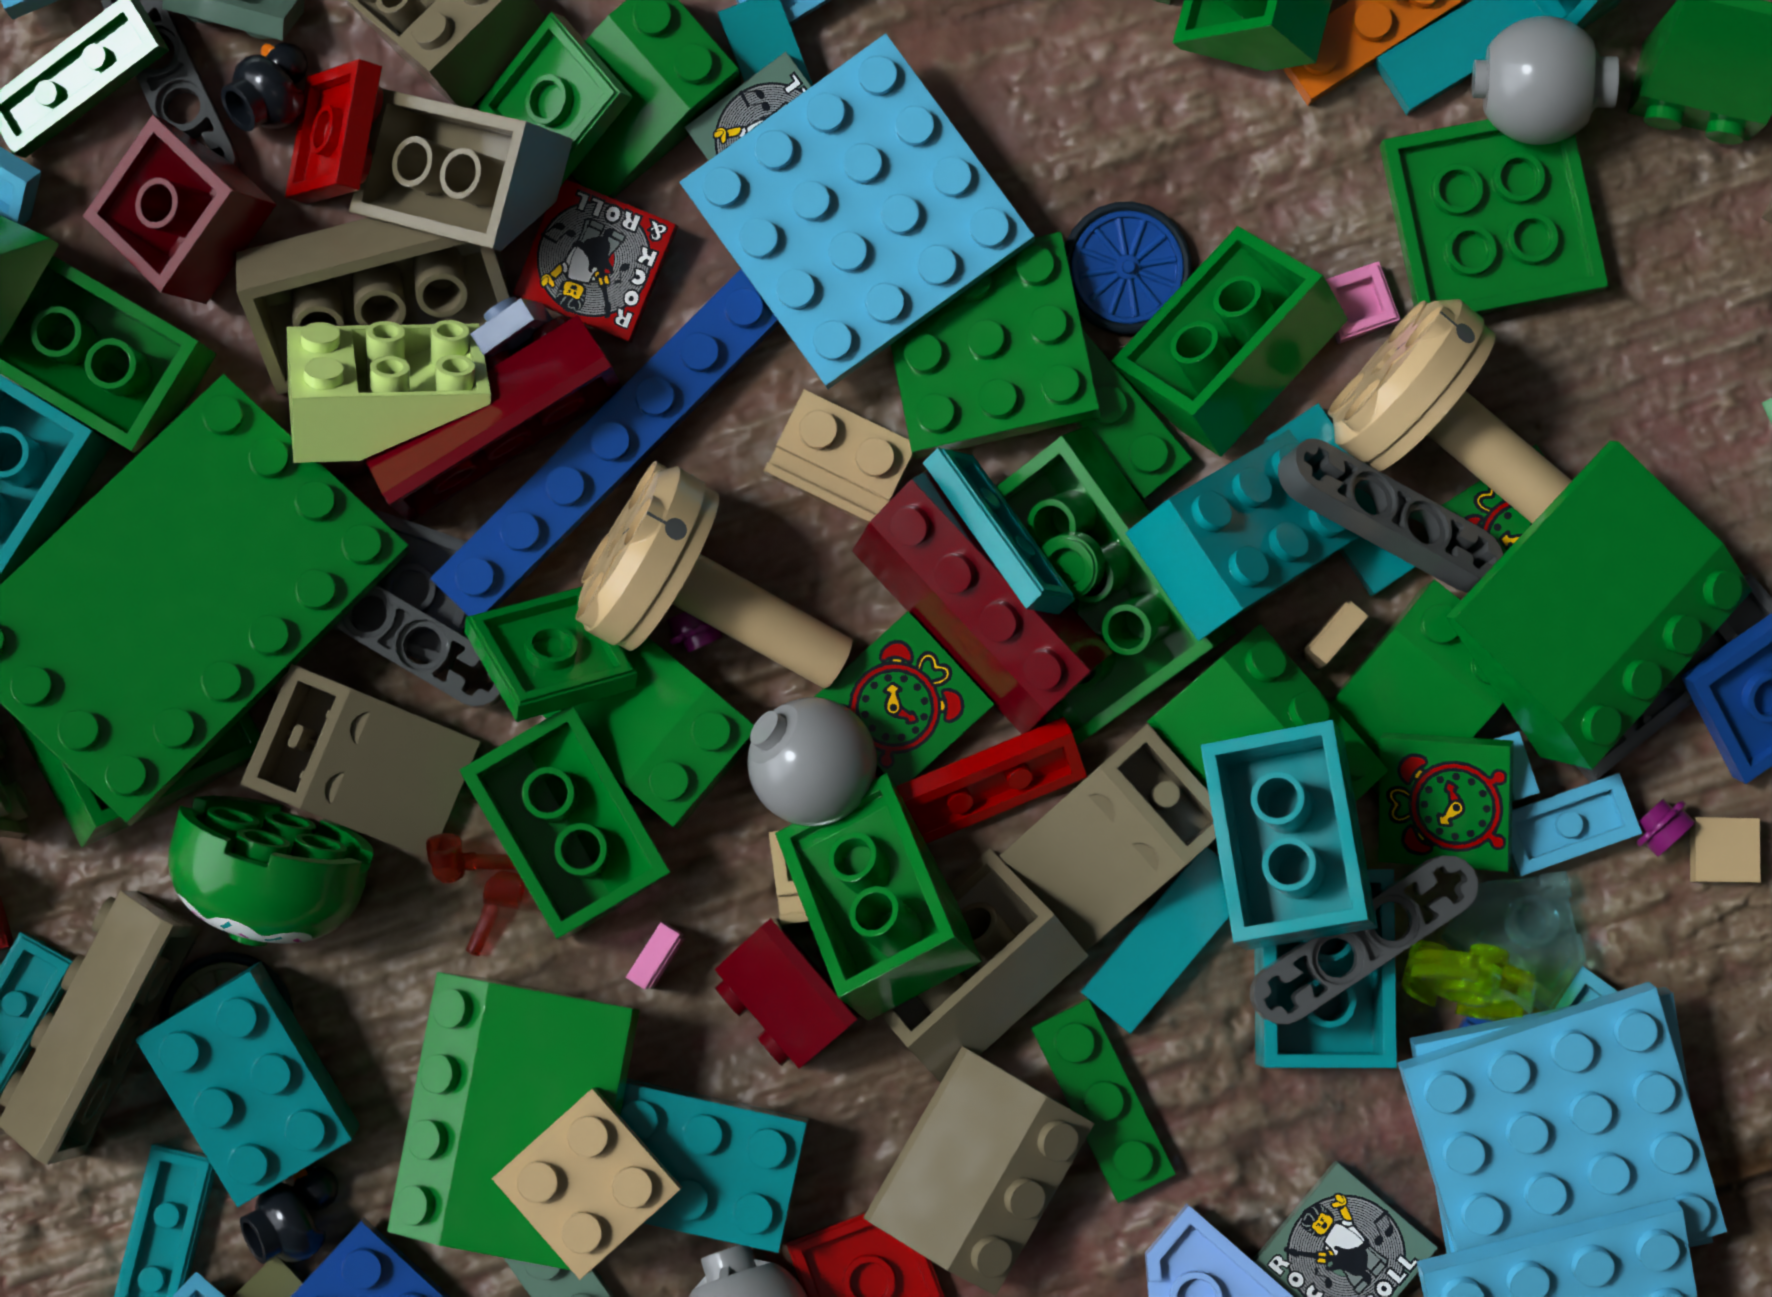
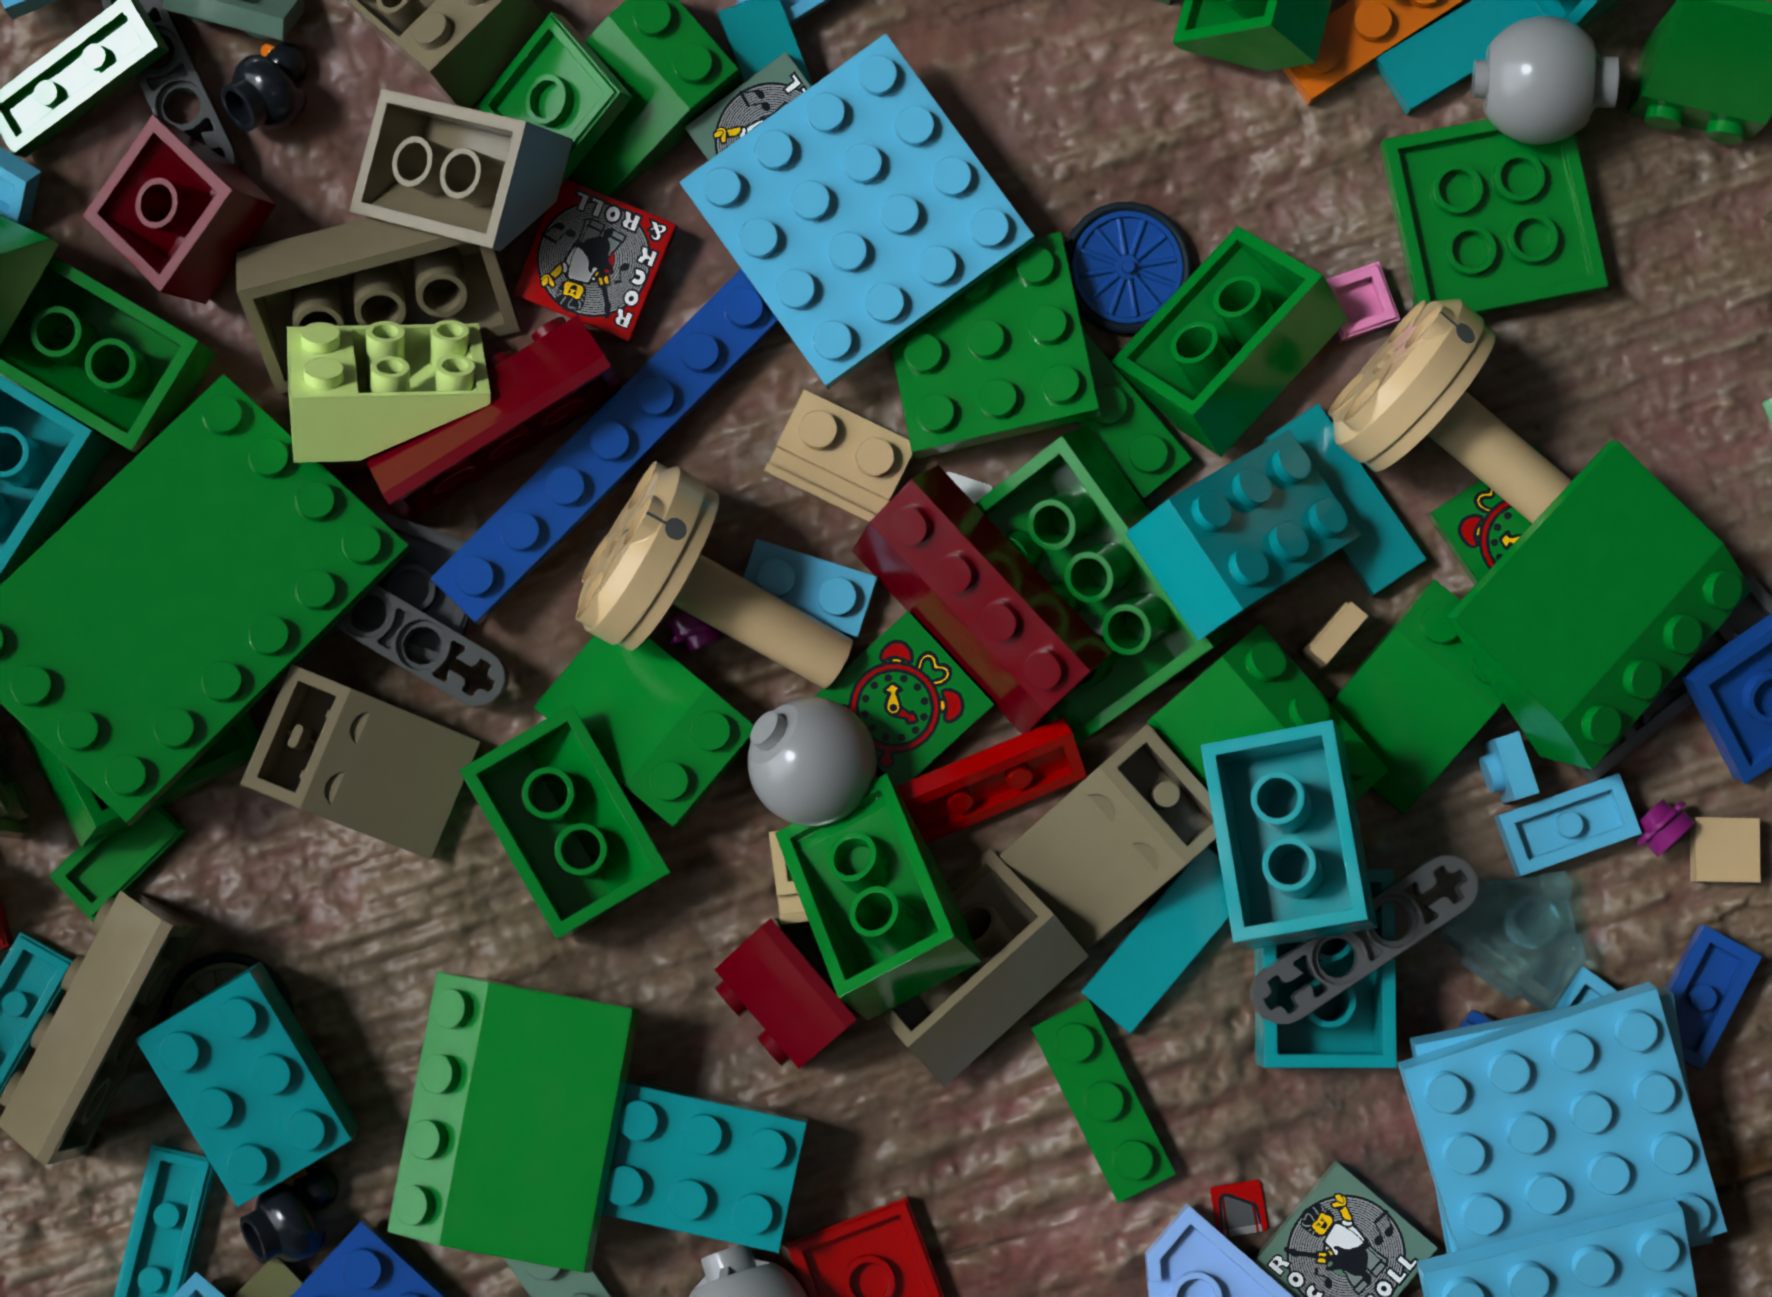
(117, 861): none -> green tile
(265, 870): green cylinder -> none
(334, 132): red plate -> none
(450, 862): clear red hand -> none
(502, 890): clear red hand -> none
(510, 325): sand blue plate -> none
(546, 657): green tile -> none
(587, 1183): tan plate -> none
(656, 956): bright pink tile -> none
(813, 585): none -> medium azure plate
(978, 1171): dark tan slope -> none
(999, 531): teal tile -> none
(1076, 560): green tile -> none
(1239, 1208): none -> sticker
(1326, 483): dark grey beam -> none
(1446, 800): green tile -> none
(1474, 980): clear neon green plate -> none
(1708, 989): none -> blue plate

